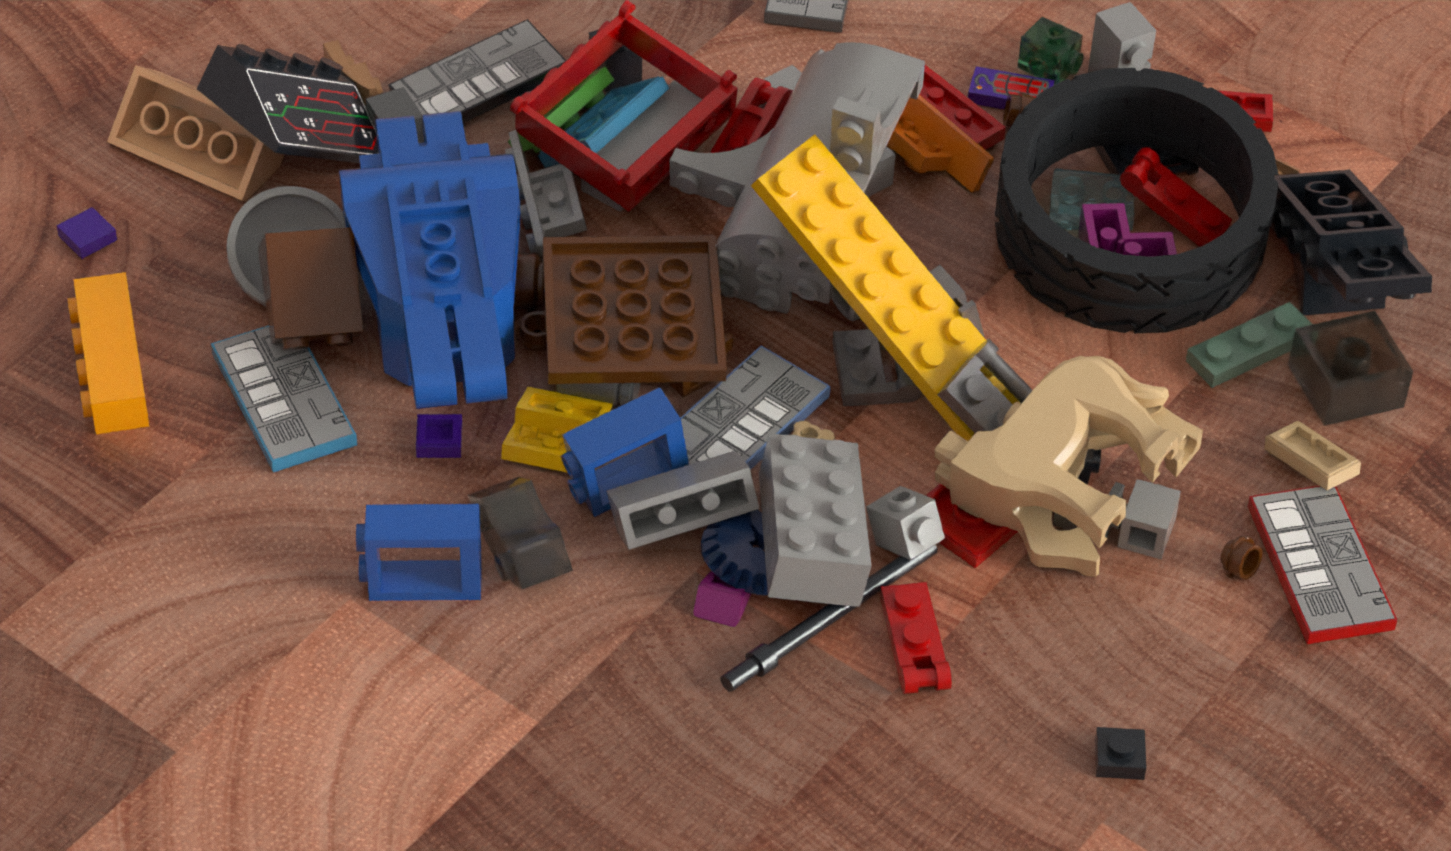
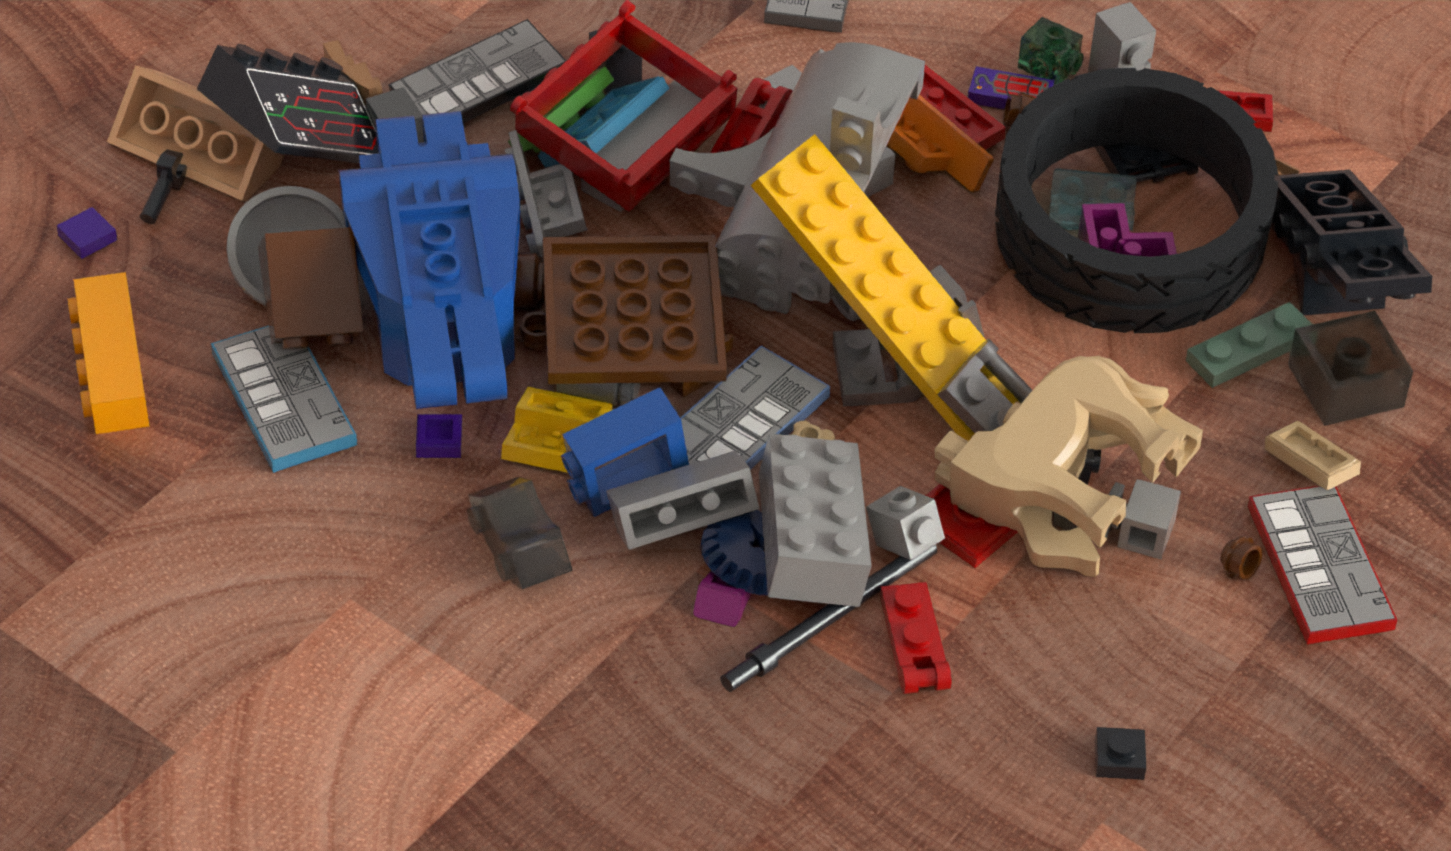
(170, 176): none -> black bar
(421, 528): blue window -> none
(1173, 198): red plate -> none

